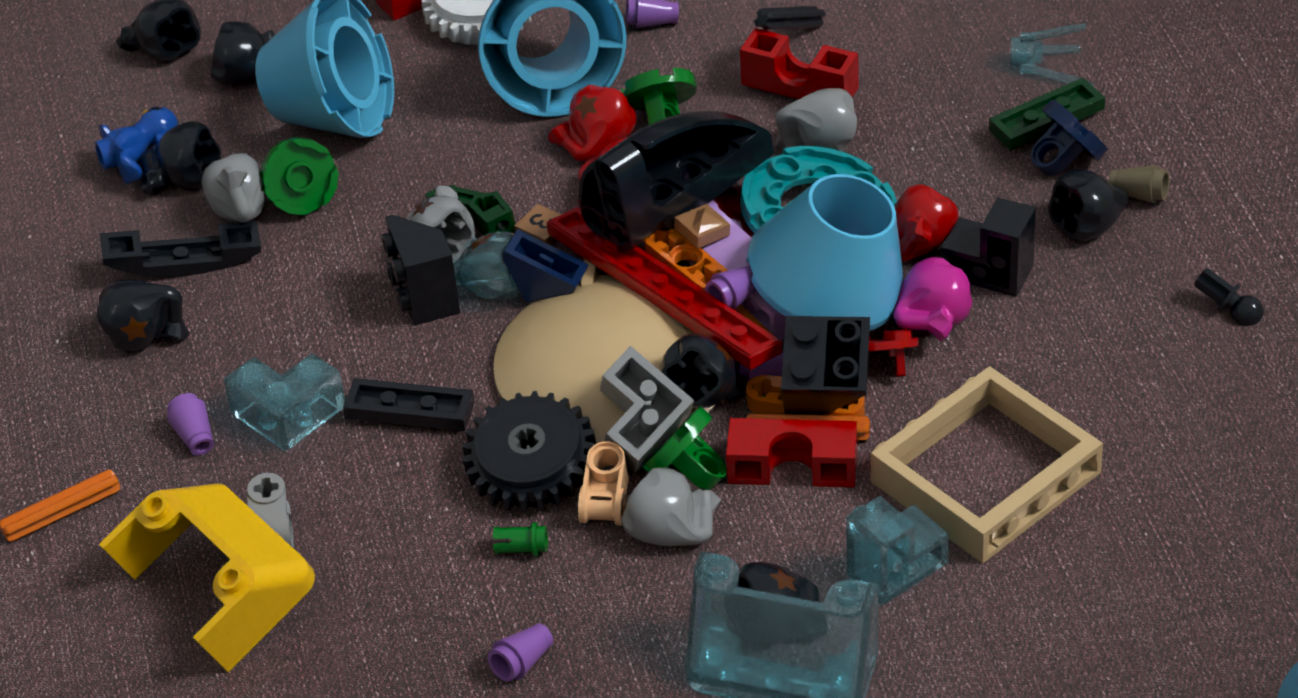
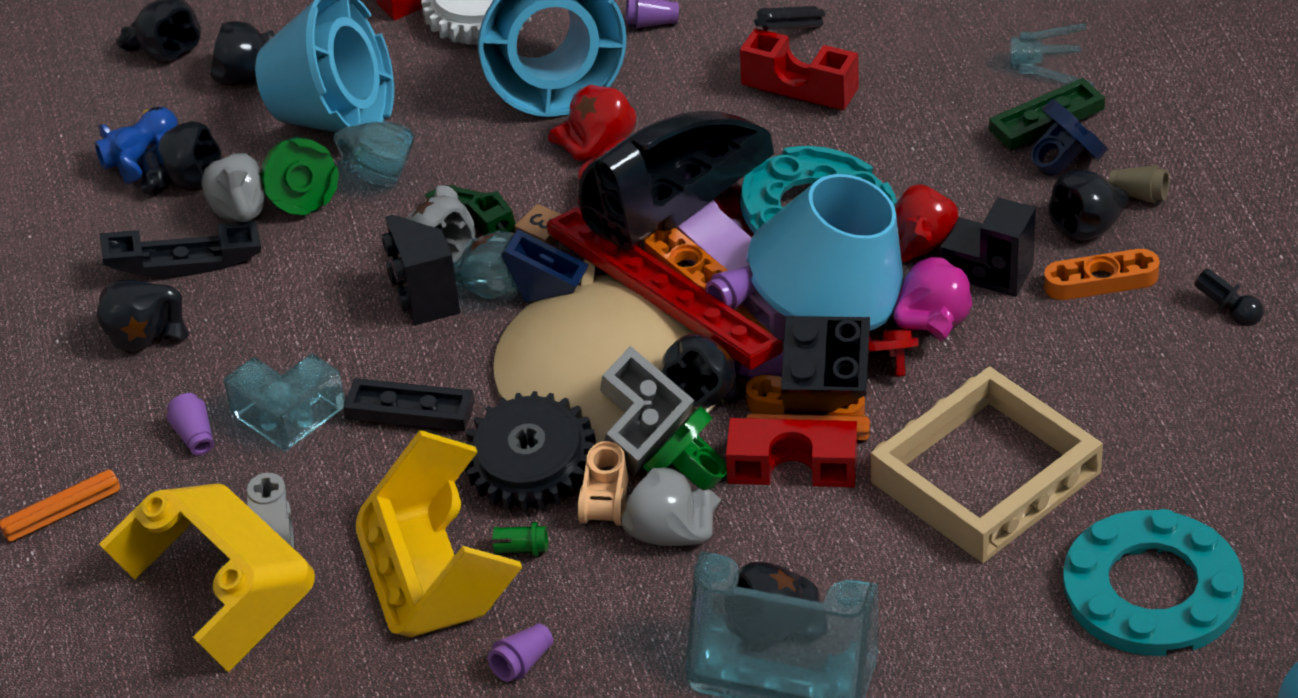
(375, 151): none -> clear light blue piece
(408, 547): none -> yellow windscreen
(660, 94): green tile -> none
(702, 226): medium nougat tile -> none
(818, 119): light grey piece -> none
(893, 547): clear light blue brick -> none
(1127, 261): none -> orange beam
(1144, 630): none -> teal plate

